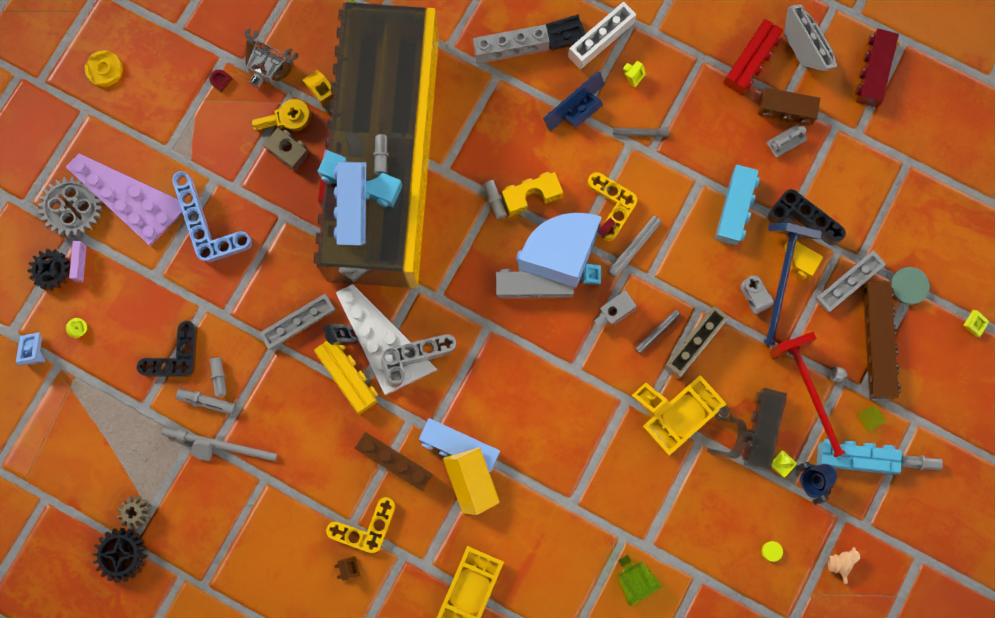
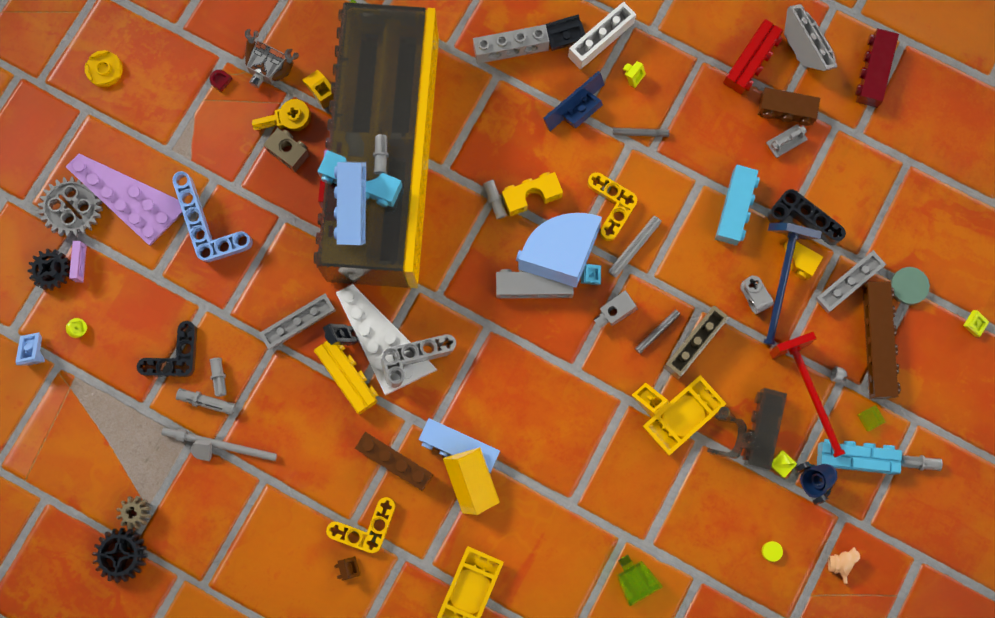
(607, 228): dark red tile -> none

